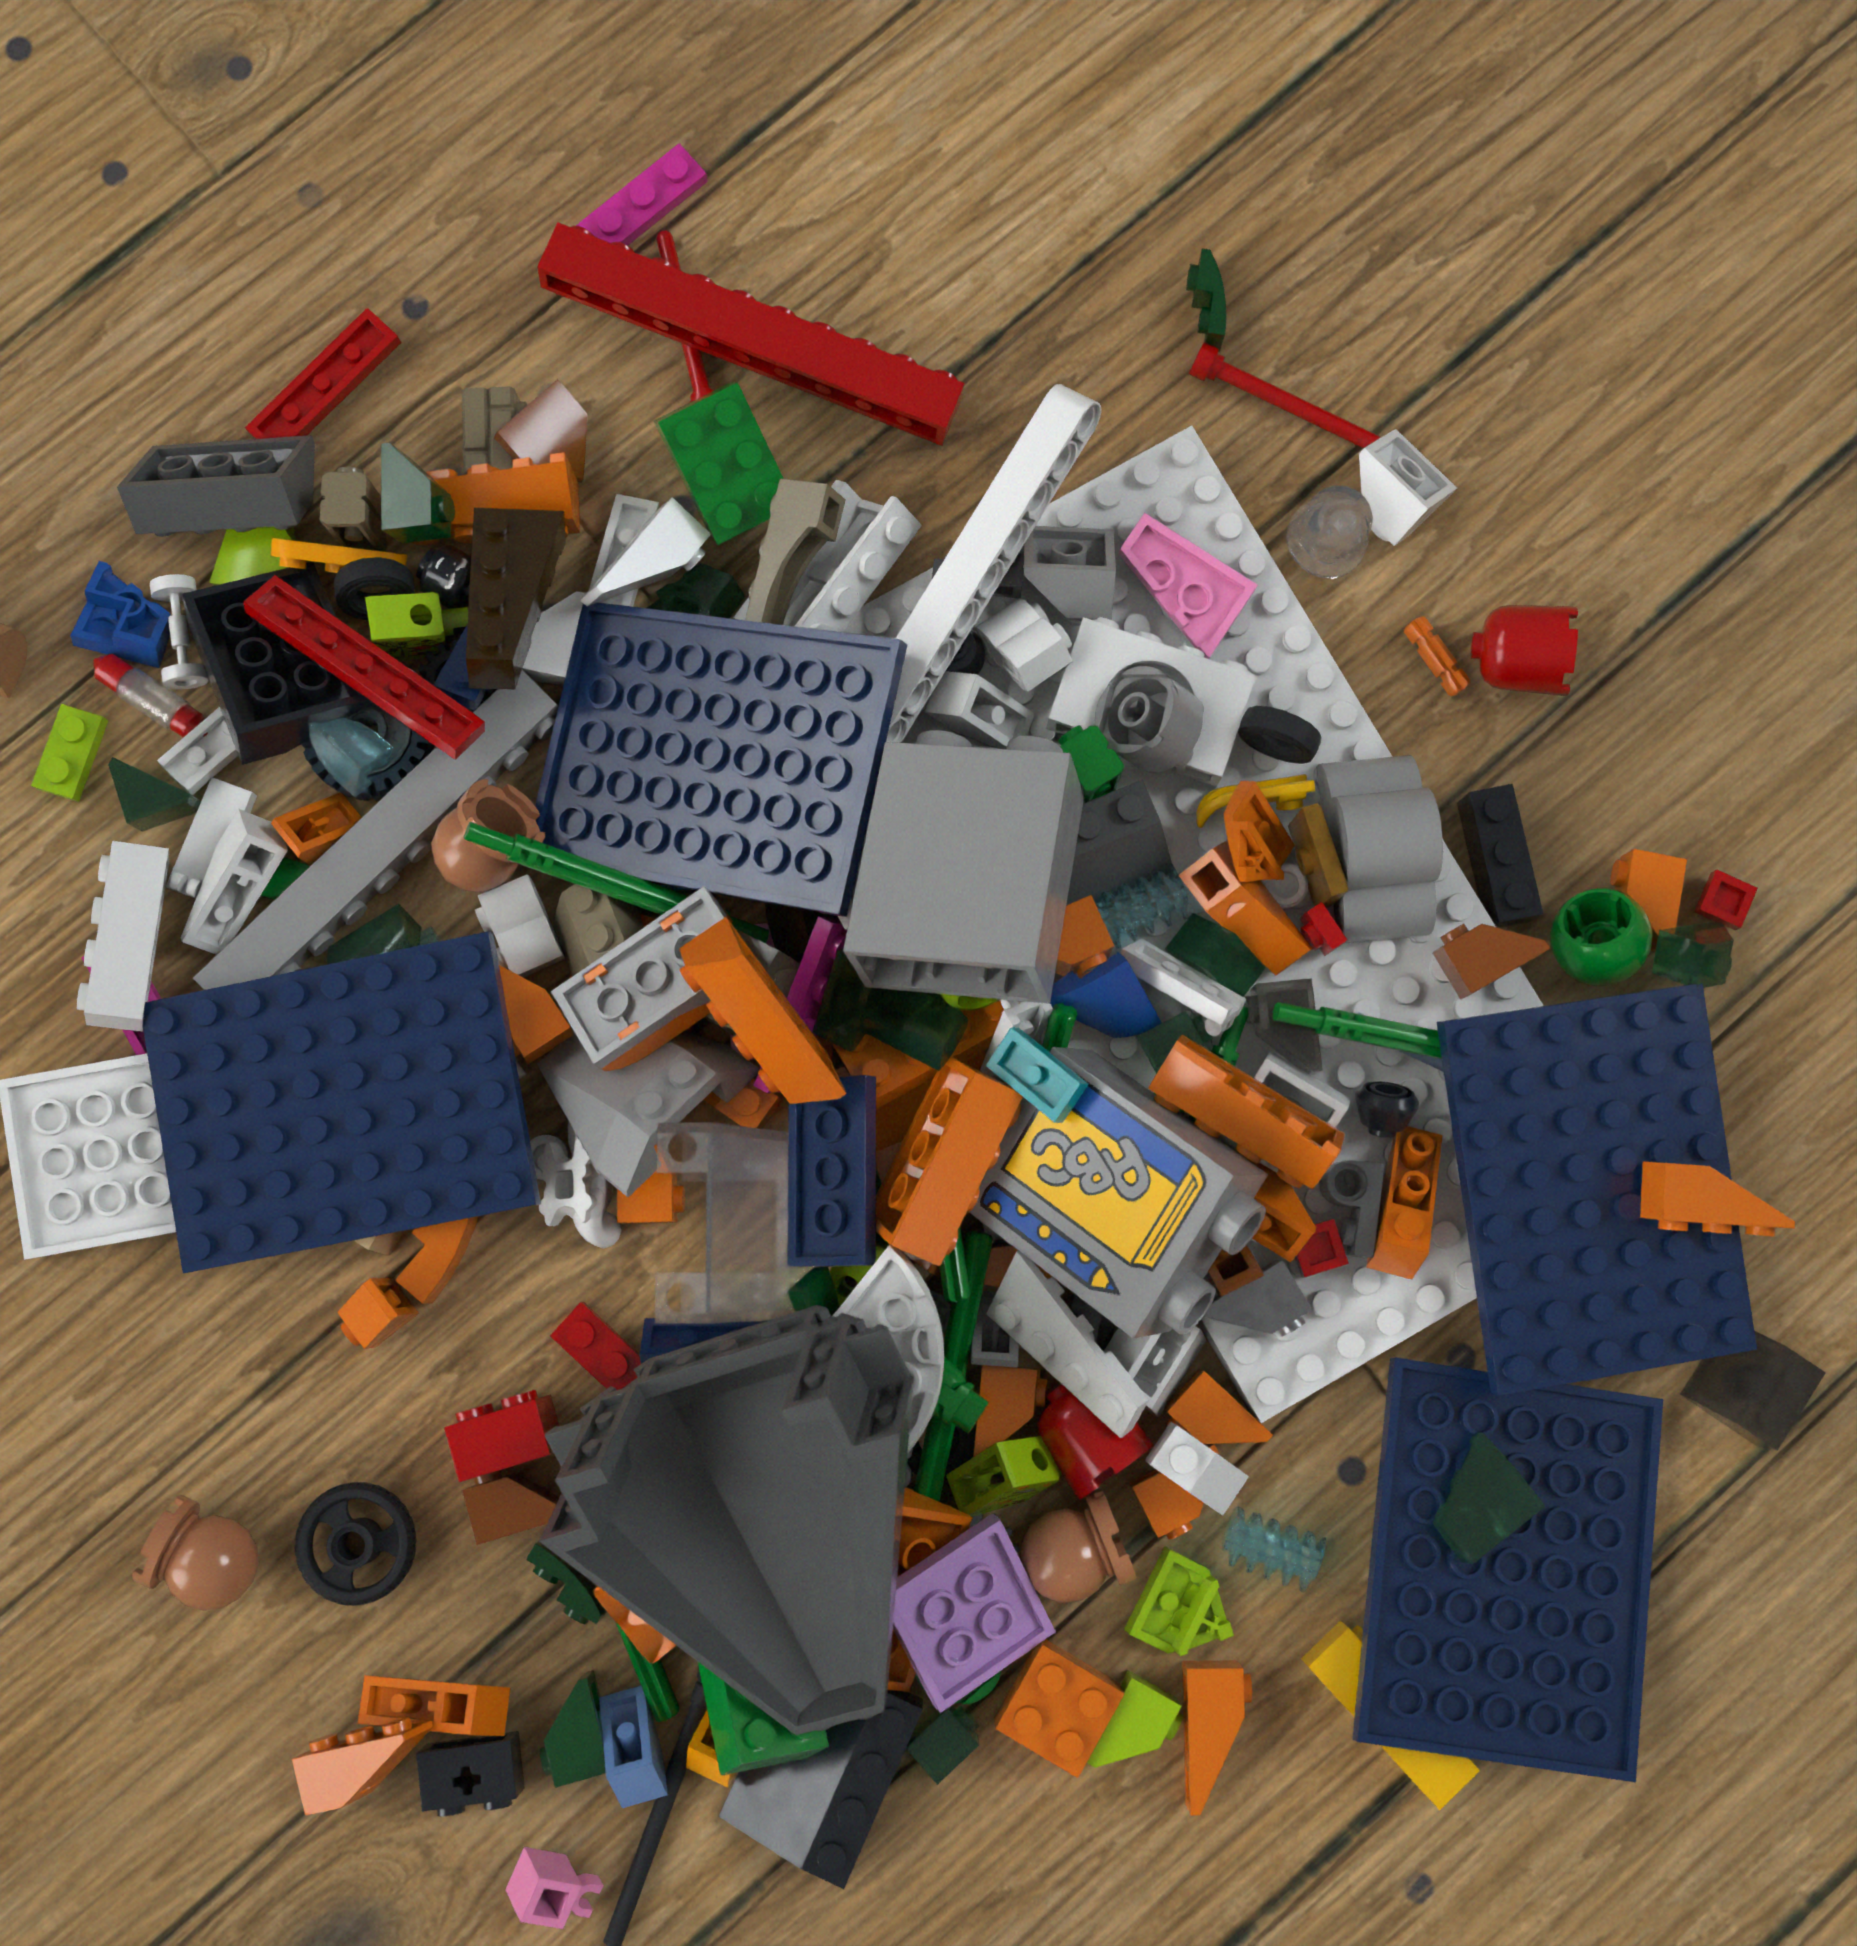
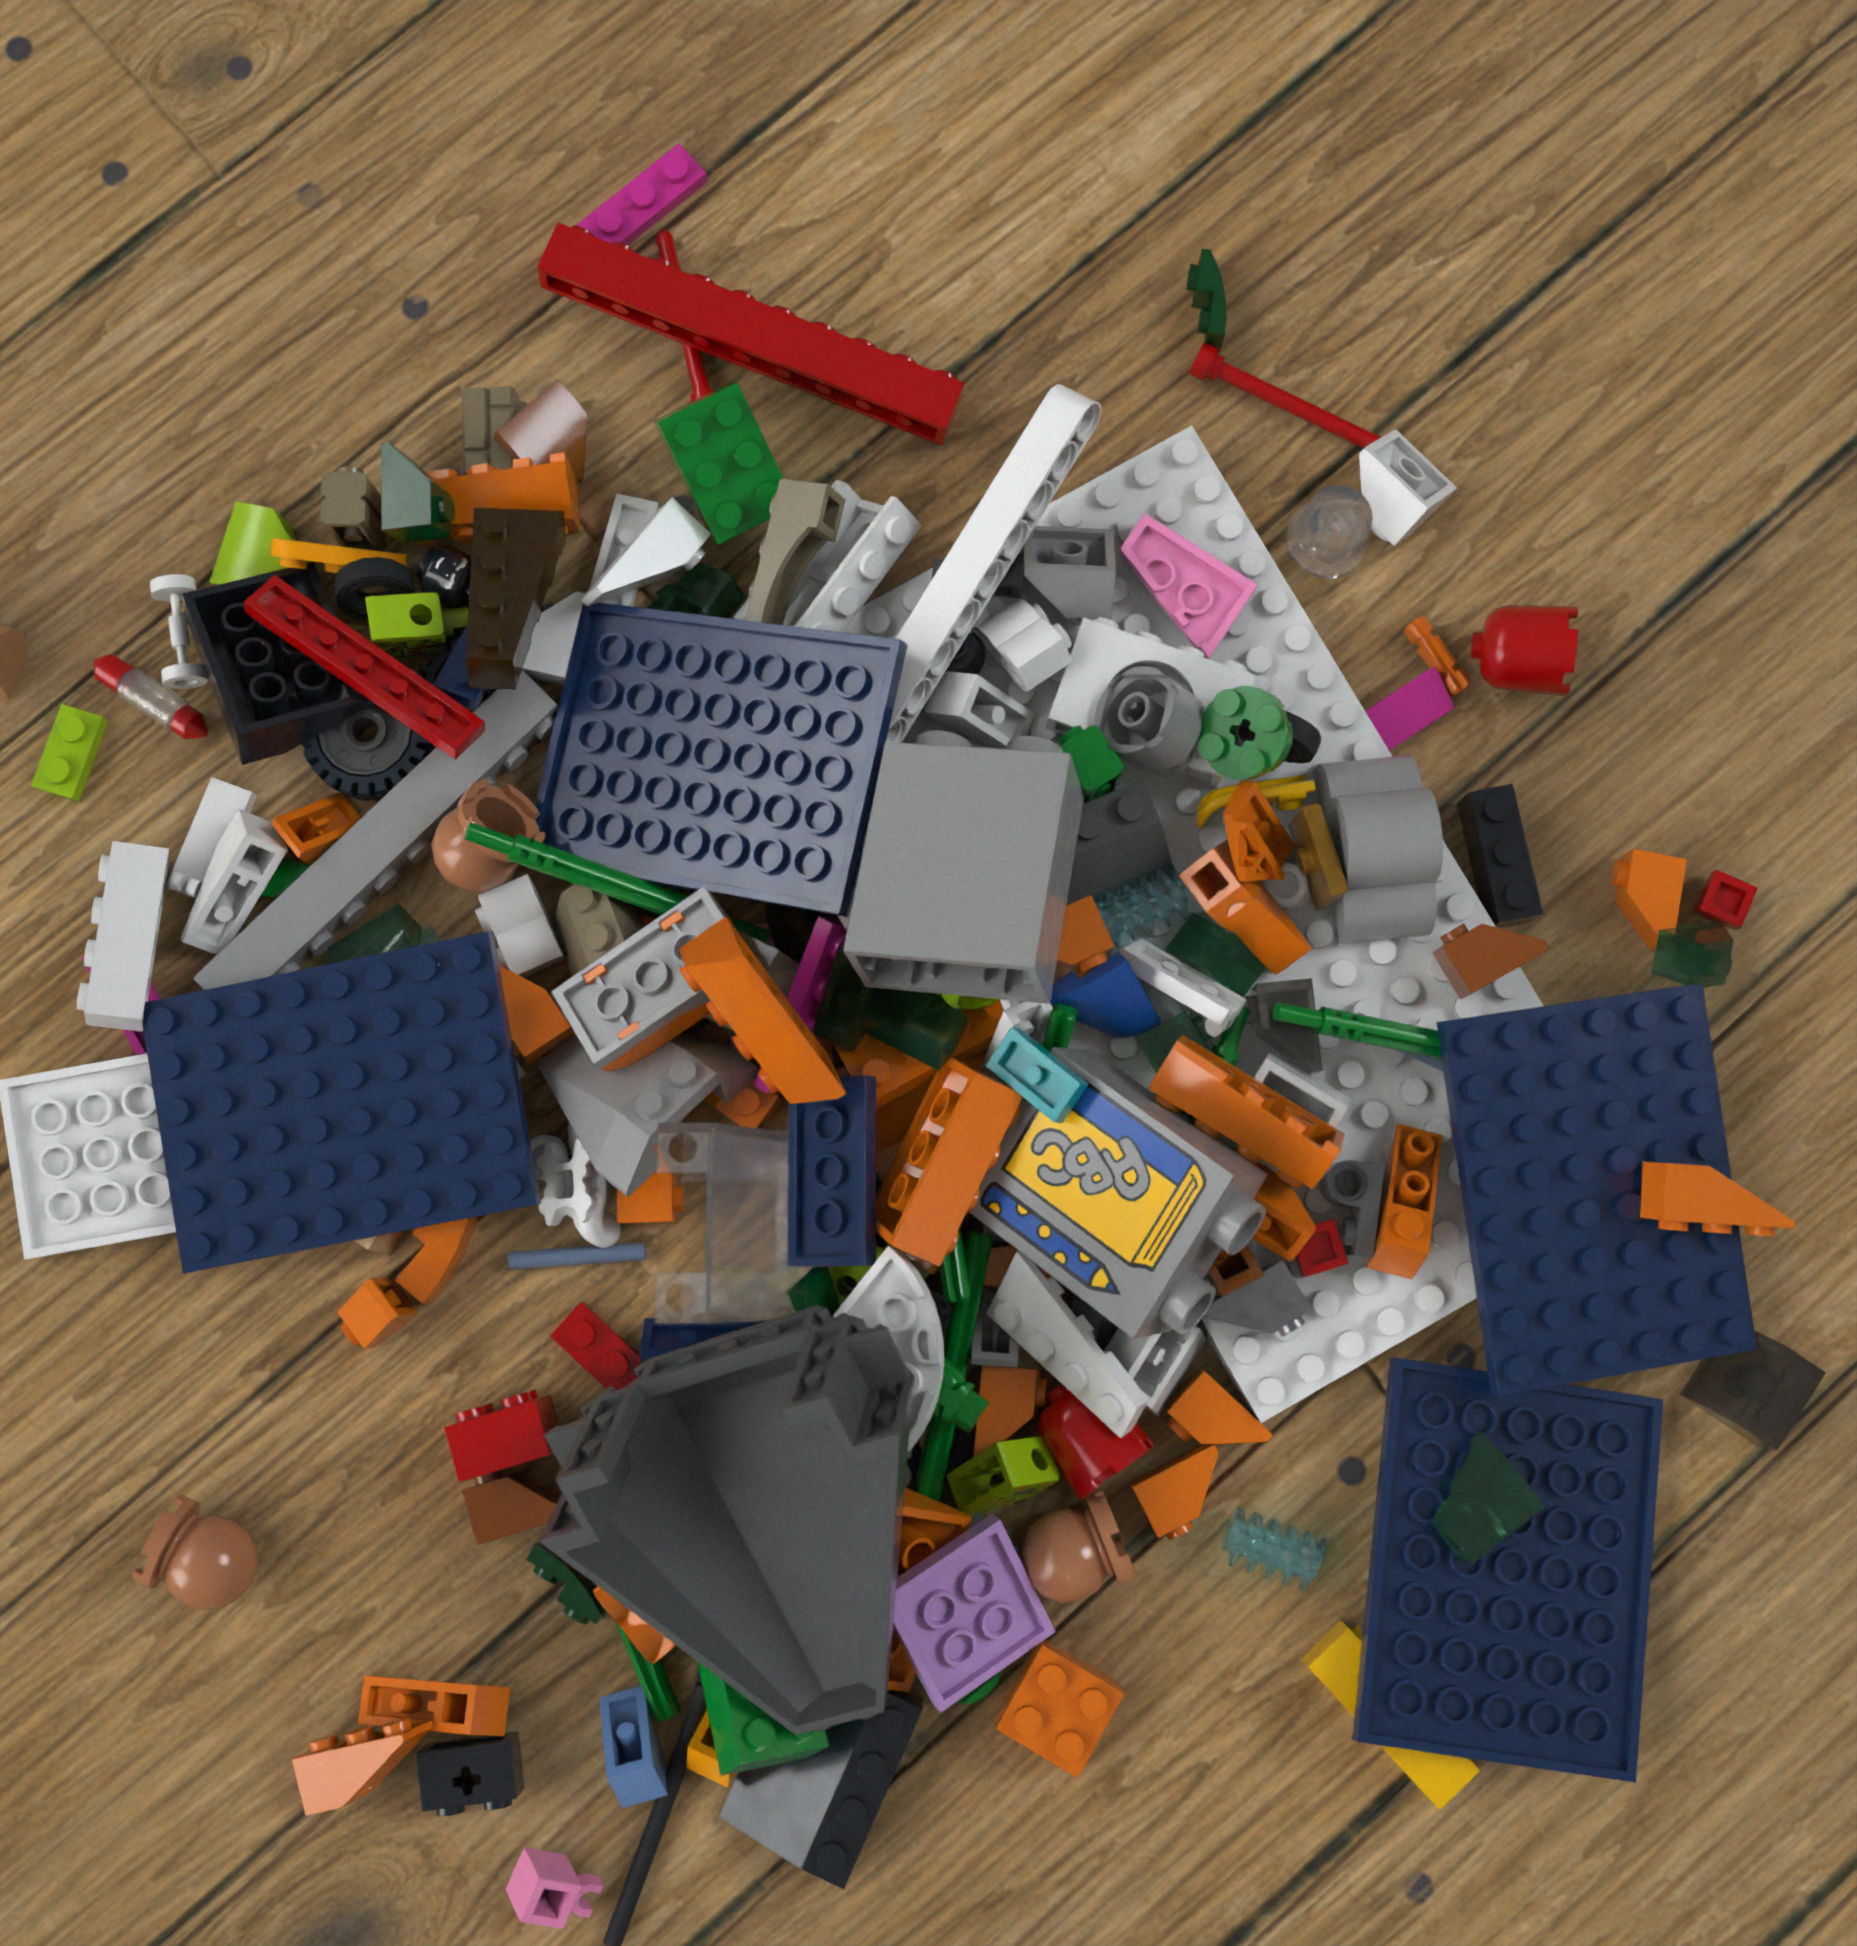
(121, 620): blue slope -> none
(148, 800): clear green slope -> none
(199, 757): white hinge -> none
(221, 486): dark grey slope -> none
(327, 379): red plate -> none
(332, 1509): black wheel -> none
(348, 751): clear light blue brick -> none
(576, 1255): none -> sand blue bar
(576, 1740): dark green slope -> none
(944, 1741): clear green brick -> none
(1139, 1723): lime slope -> none
(1179, 1606): lime slope -> none
(1196, 1468): white slope -> none
(1211, 1719): orange slope -> none
(1268, 720): none -> green plate
(1321, 930): red plate -> none
(1385, 1107): black cone -> none
(1410, 708): none -> dark pink slope
(1601, 937): green wheel -> none

